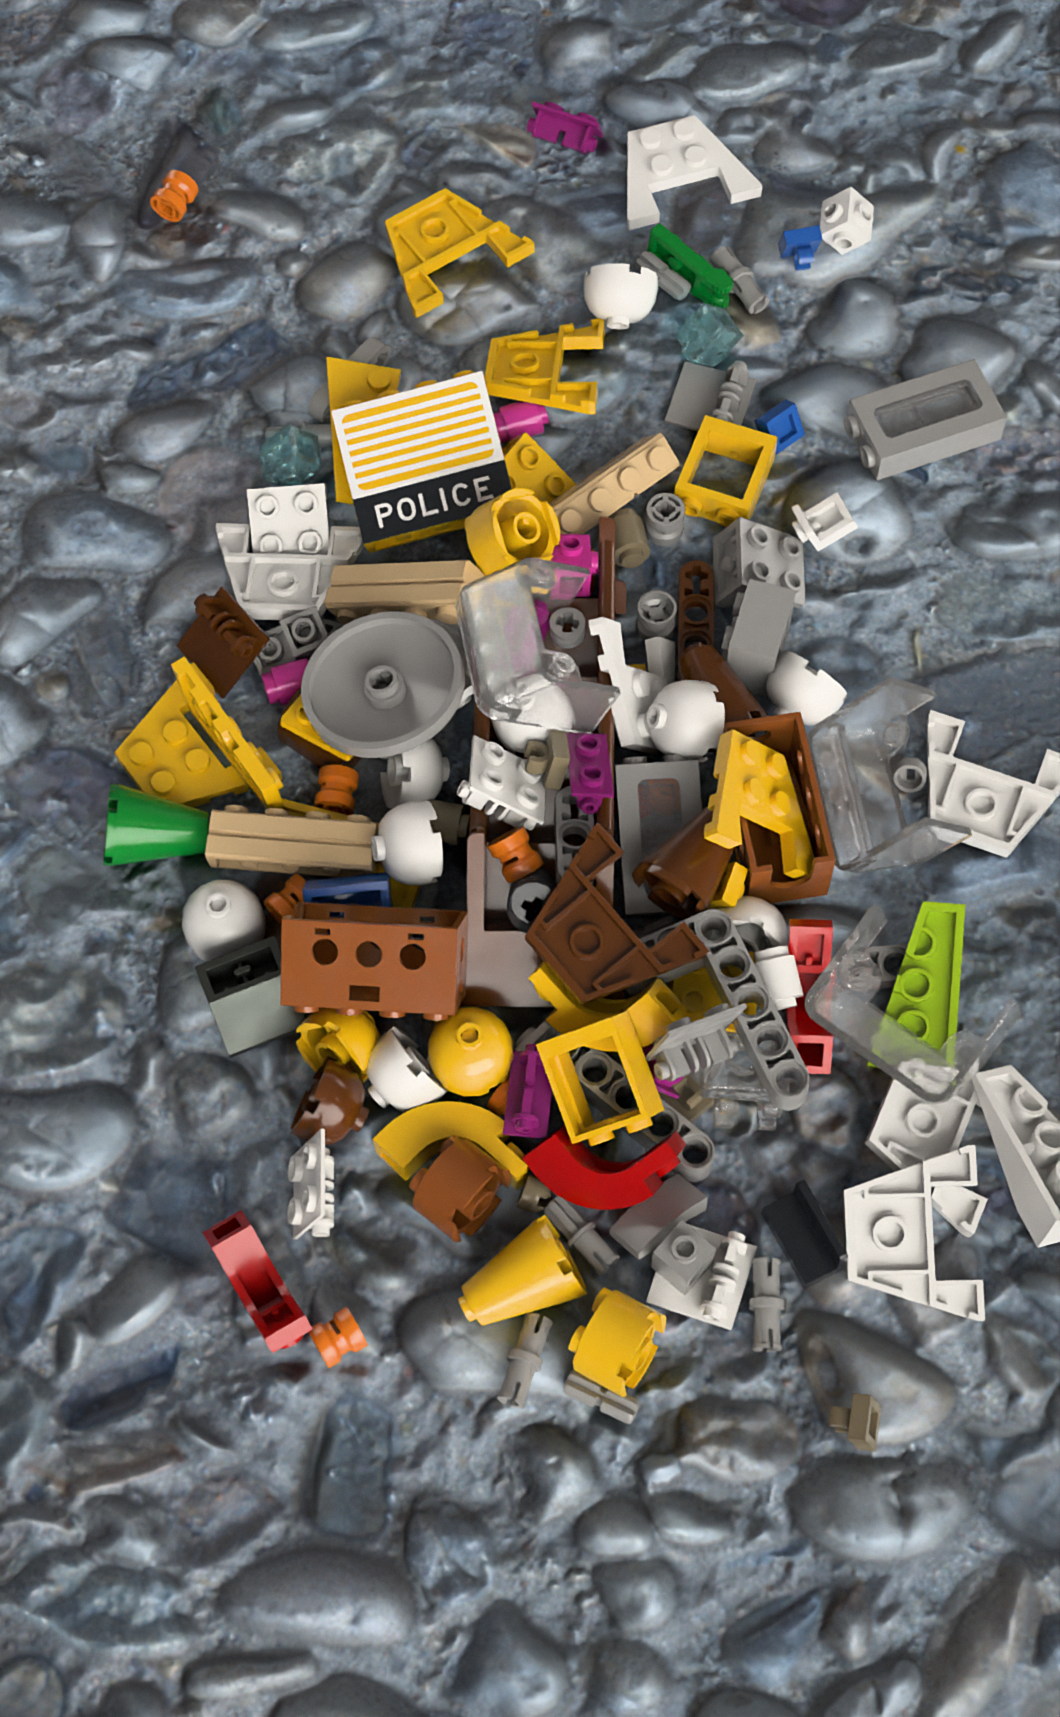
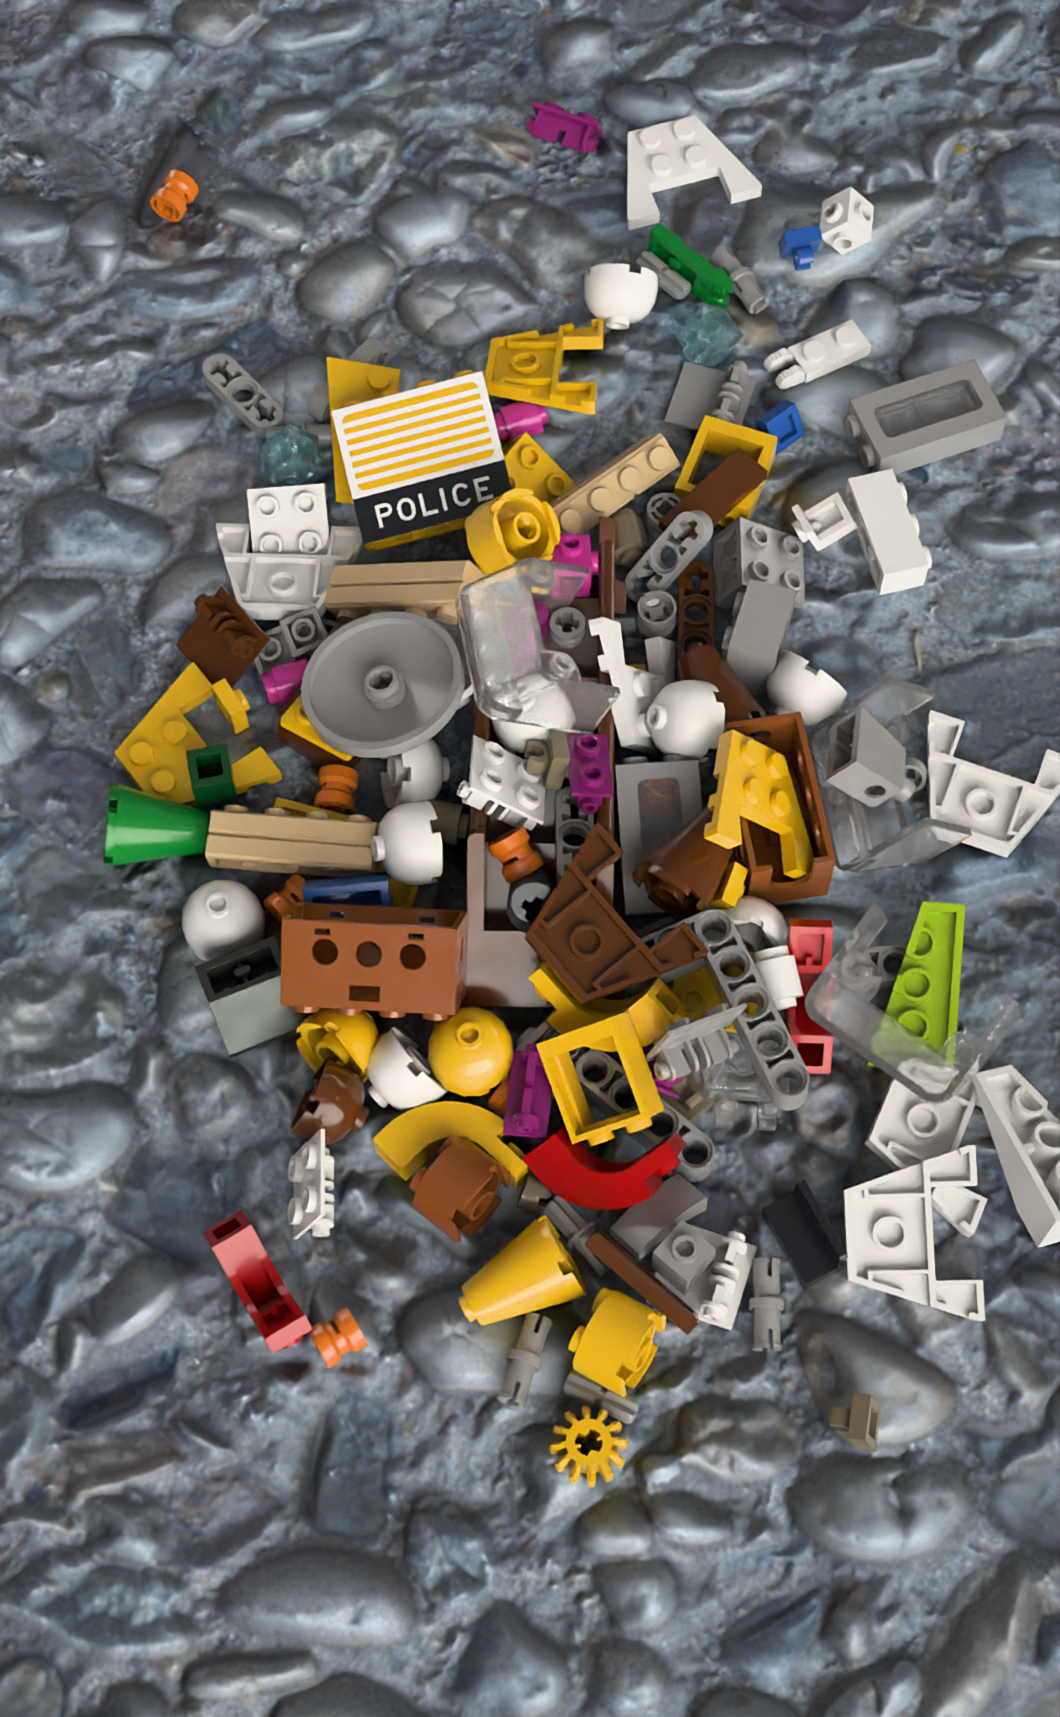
(211, 775): none -> dark green brick
(228, 736): yellow wing -> none
(231, 705): none -> yellow plate
(241, 380): none -> light grey beam
(439, 233): yellow wing -> none
(581, 1432): none -> yellow gear
(642, 1281): none -> reddish brown tile
(685, 552): none -> light grey beam
(719, 490): none -> reddish brown tile
(818, 355): none -> white hinge
(867, 760): none -> light grey torso
(887, 531): none -> white brick

